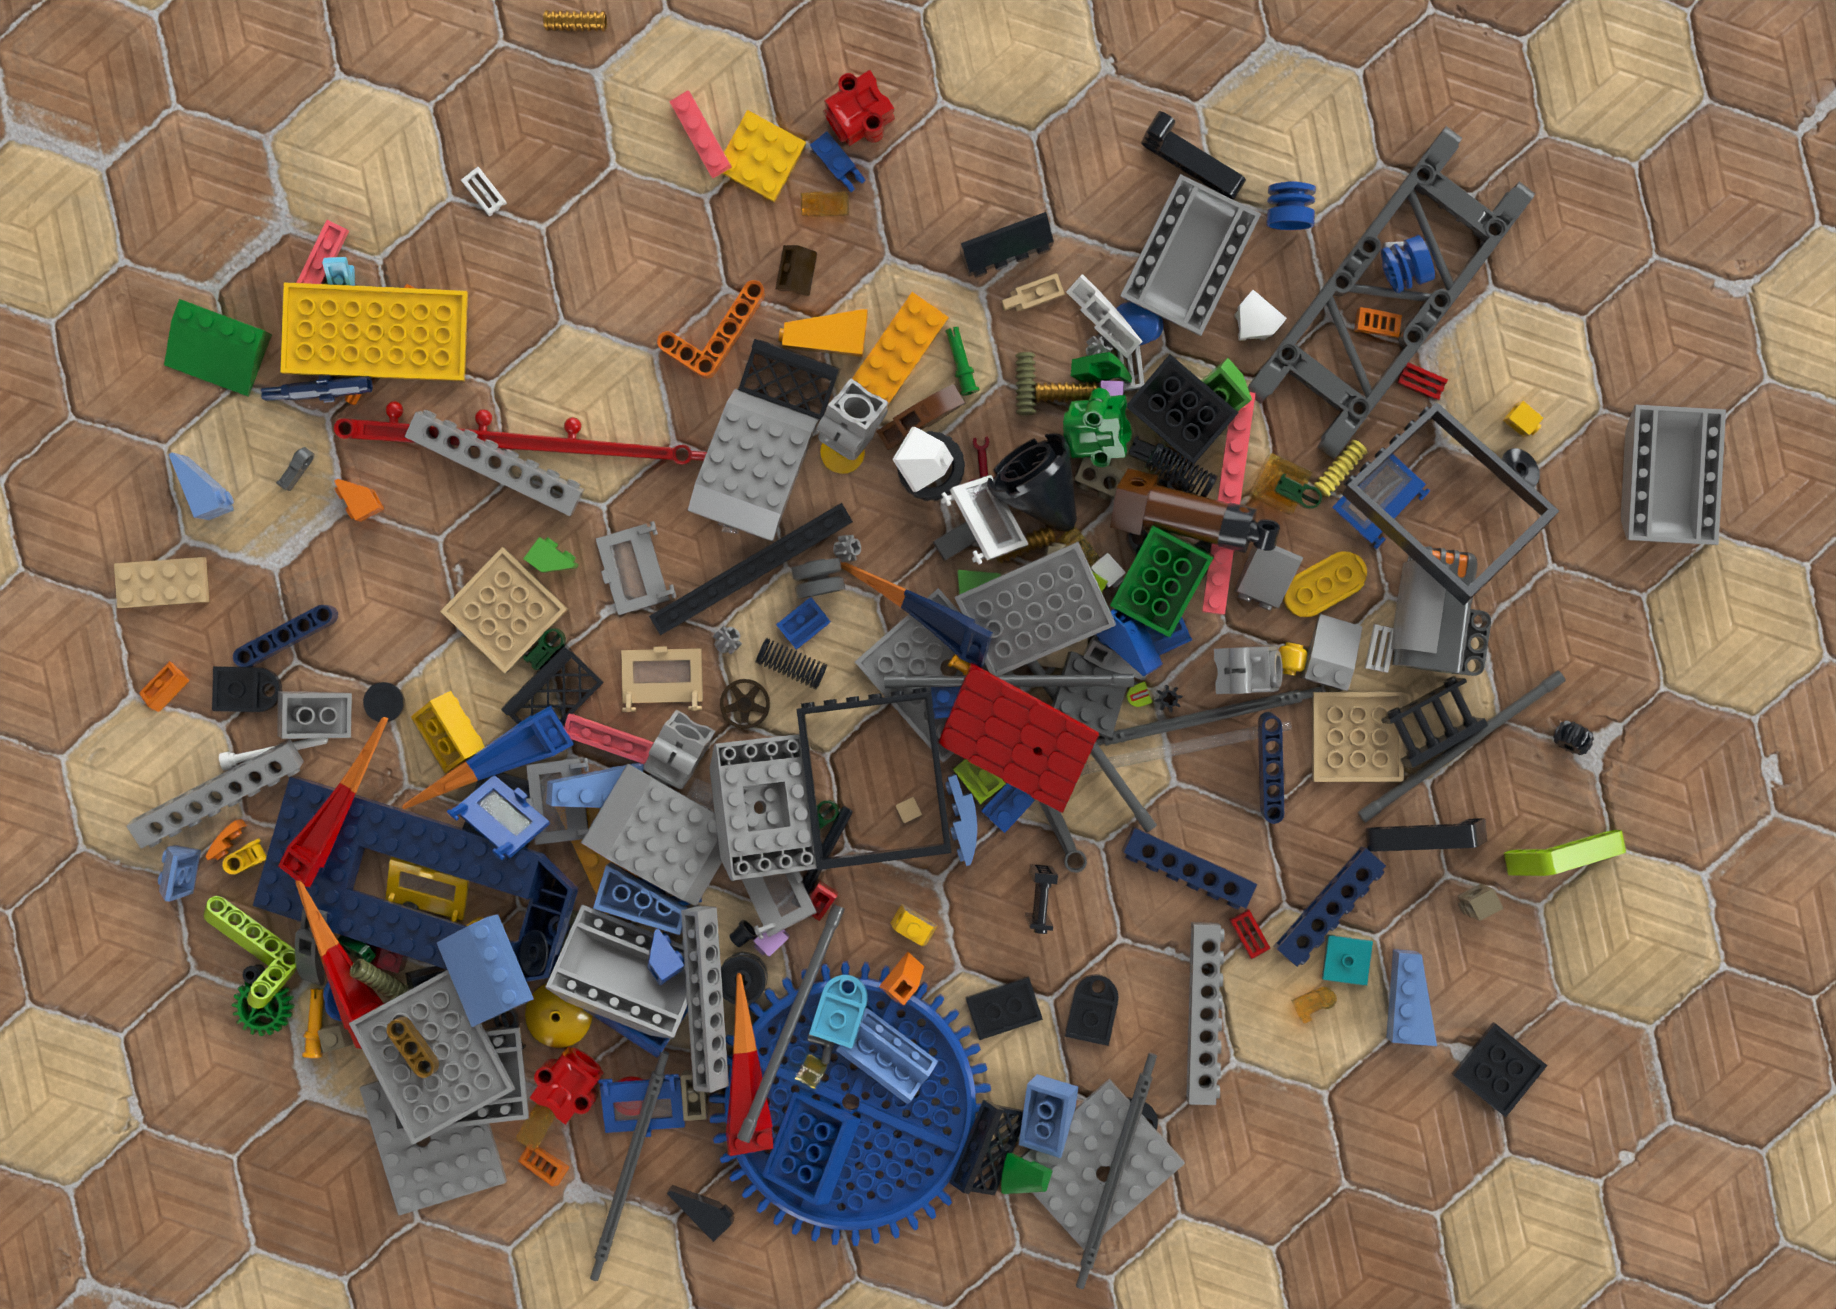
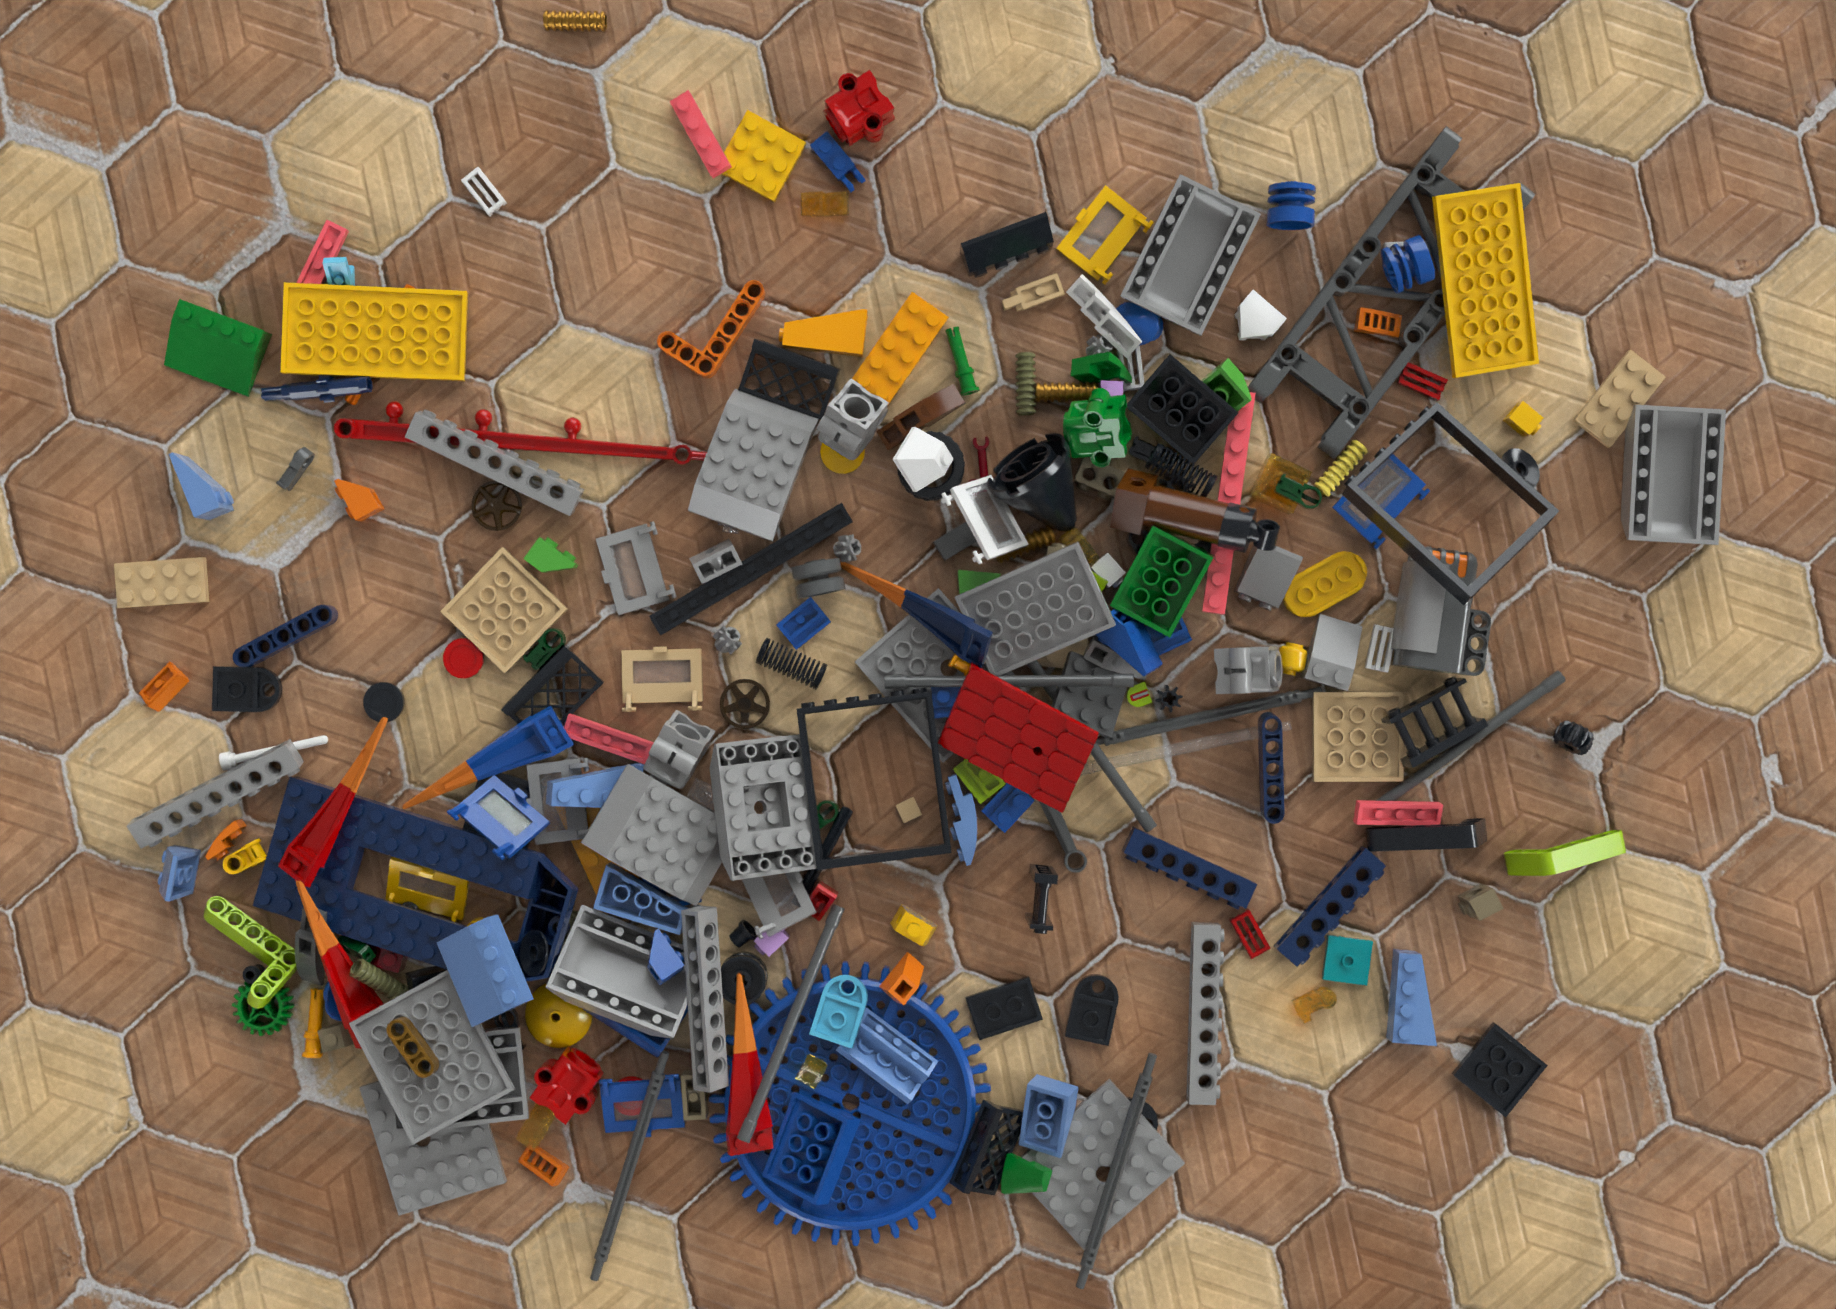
(314, 715): light grey slope -> none
(447, 731): yellow slope -> none
(463, 658): none -> red piece
(495, 505): none -> dark brown wheel
(705, 1212): black slope -> none
(715, 561): none -> light grey brick
(796, 269): dark brown panel -> none
(828, 1046): dark grey piece -> none
(1102, 233): none -> yellow piece
(1190, 158): black beam -> none
(1397, 813): none -> coral plate
(1485, 280): none -> yellow plate
(1611, 405): none -> tan plate

